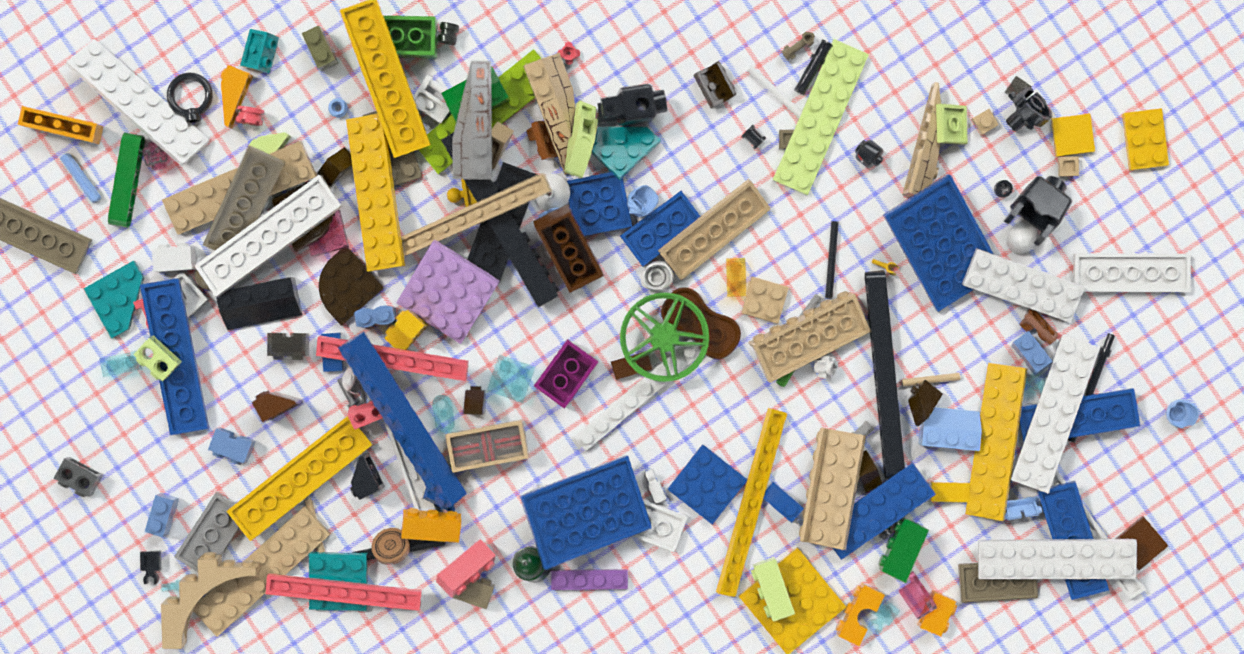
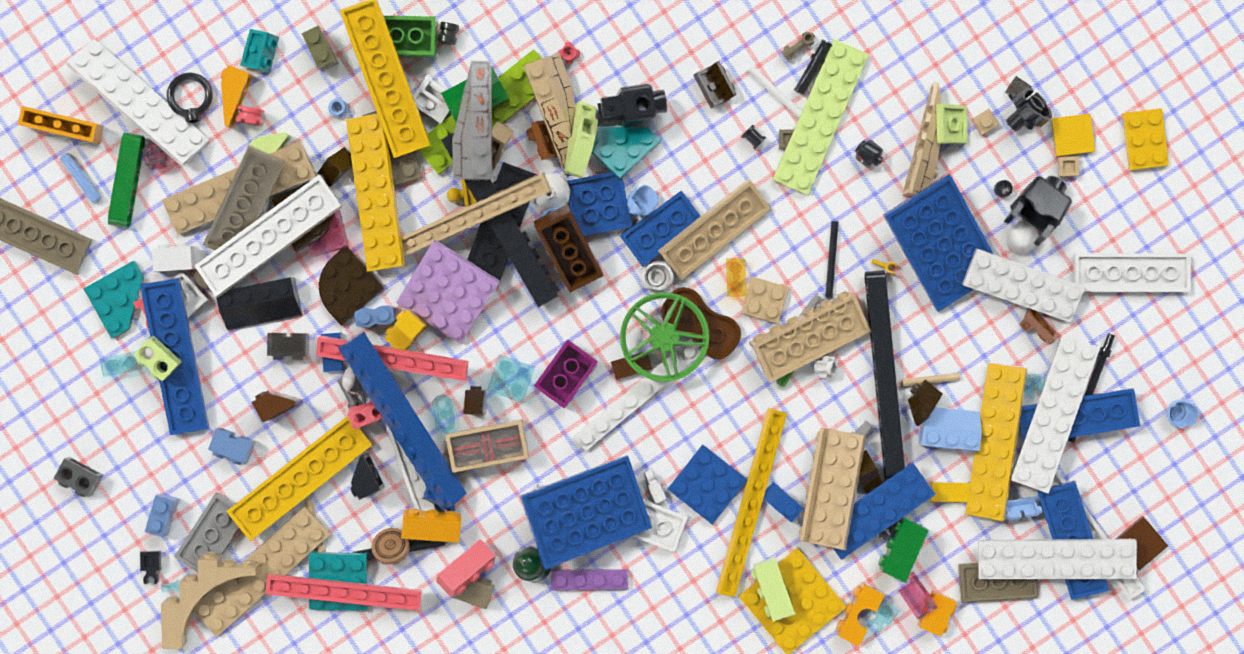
(1031, 353): medium blue brick -> none

